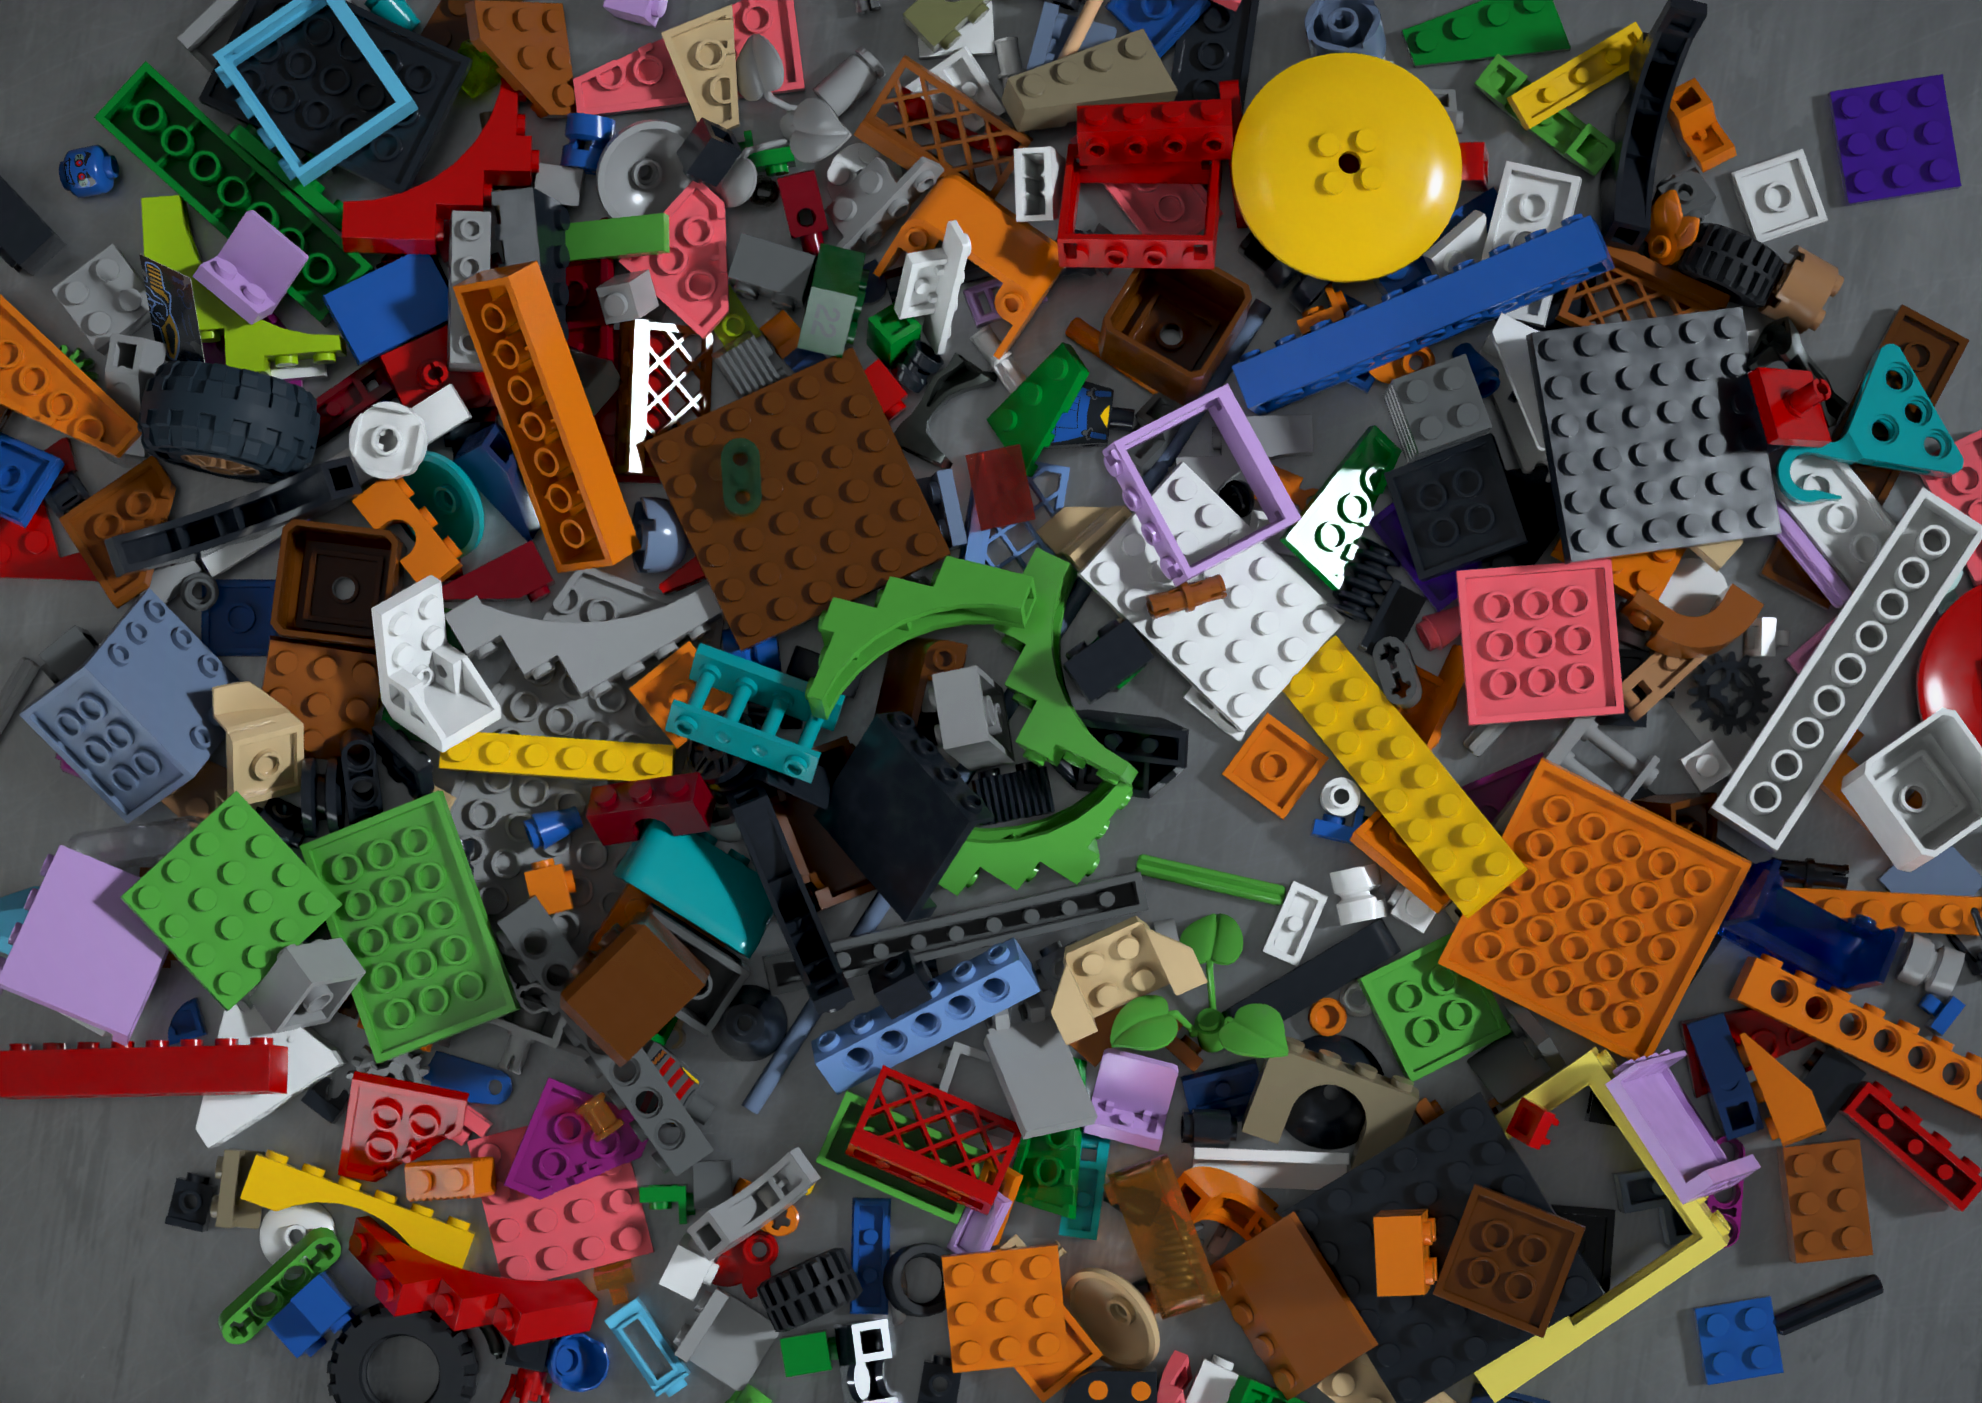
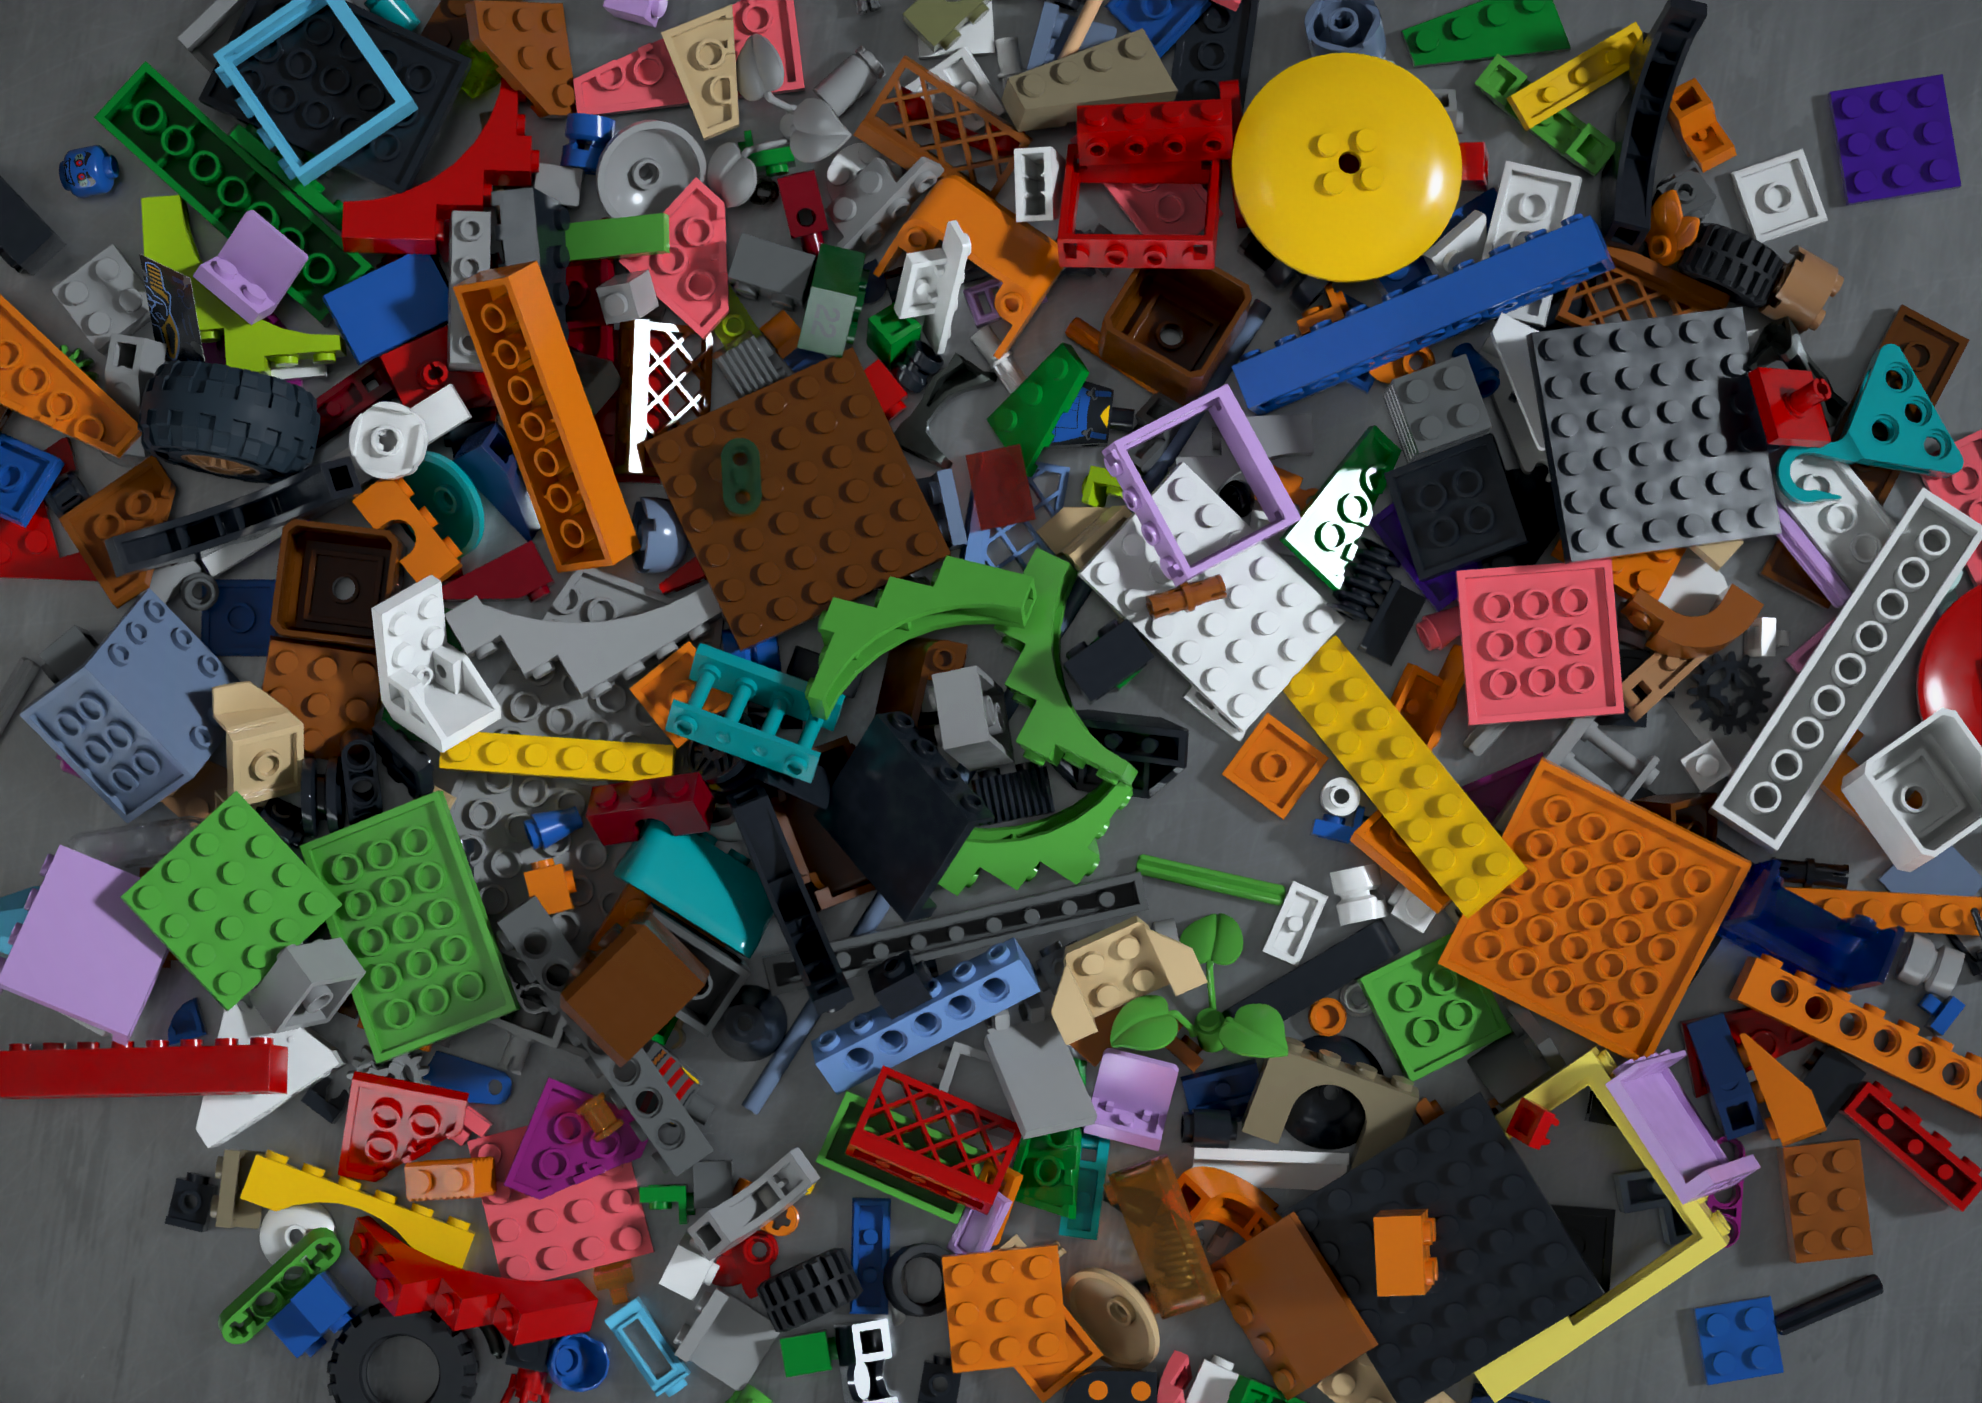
(708, 152): black brick -> none
(1098, 486): none -> lime bracket
(1405, 669): dark grey beam -> none
(1509, 1260): reddish brown plate -> none

